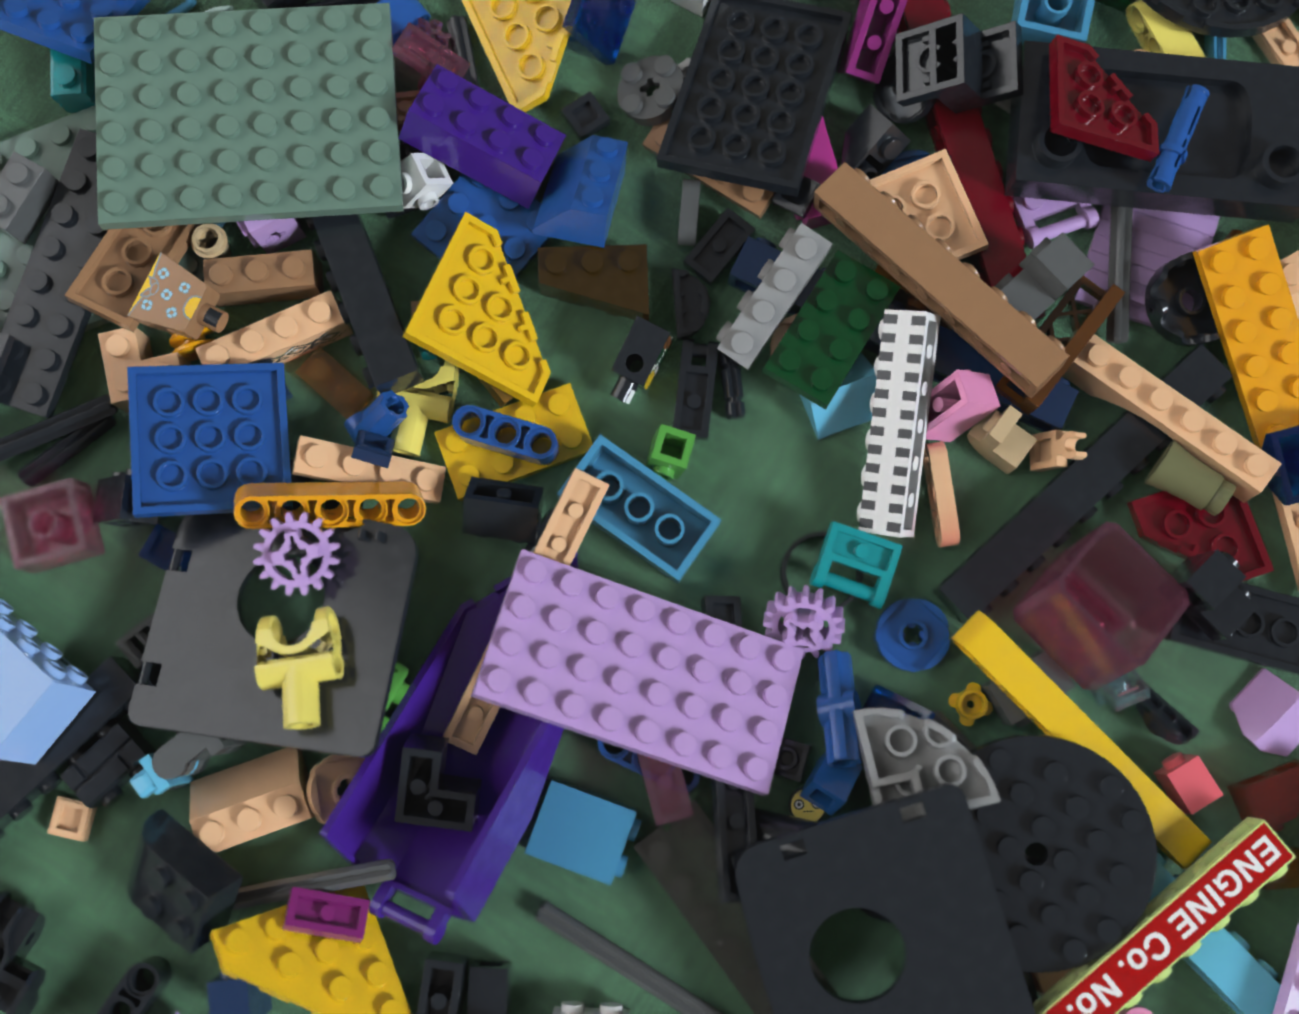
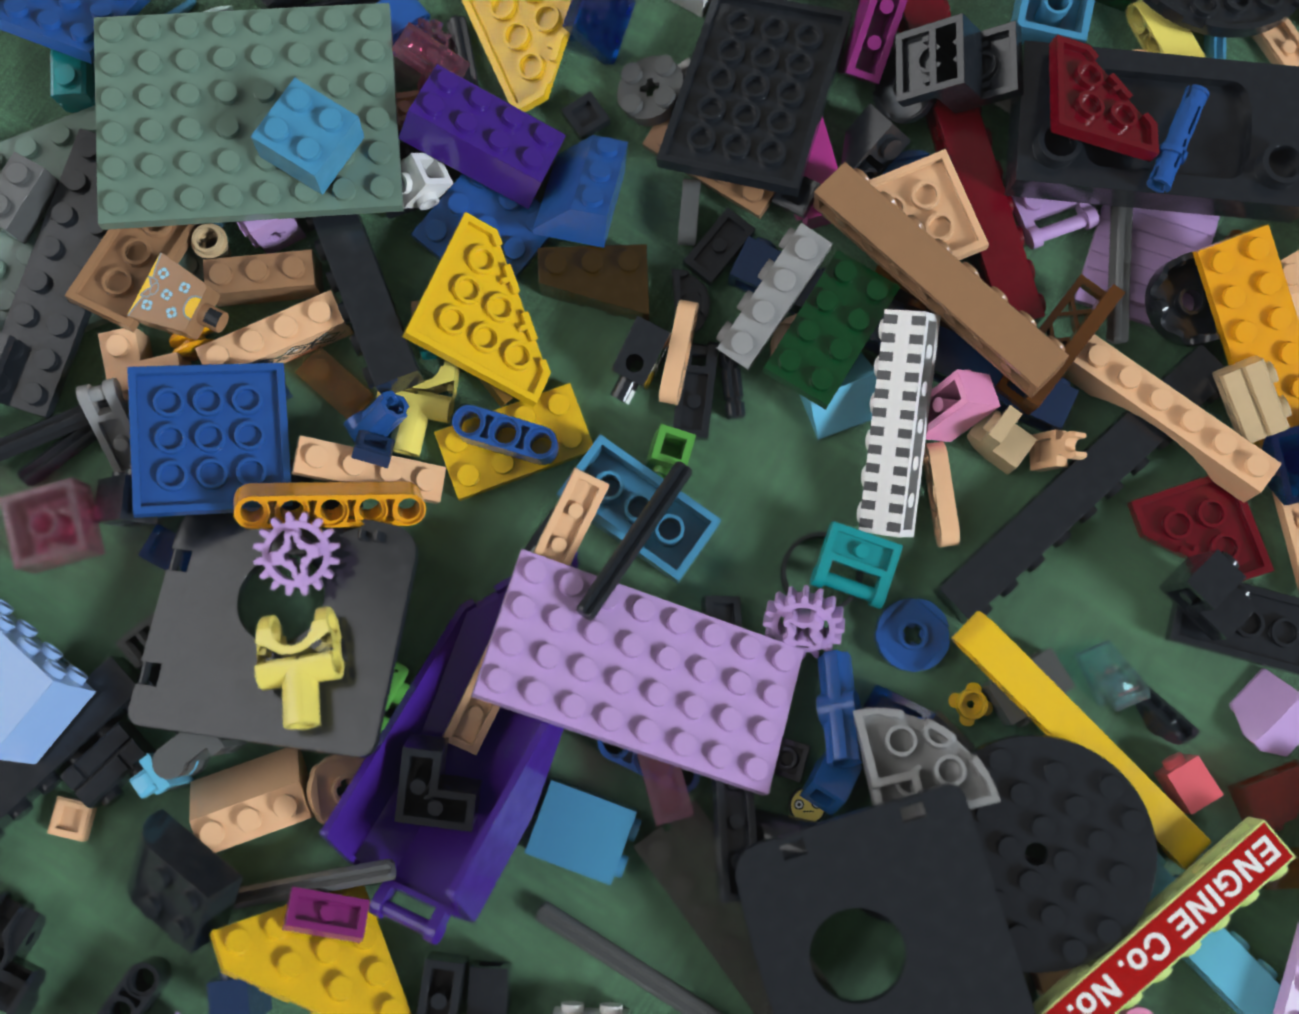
(108, 423): none -> light grey plate
(308, 136): none -> dark azure brick
(502, 510): black brick -> none
(634, 541): none -> black axle
(678, 352): none -> light nougat beam
(1045, 275): dark grey brick -> none
(1101, 607): clear pink plate -> none
(1190, 480): olive plant -> none
(1252, 398): none -> tan brick

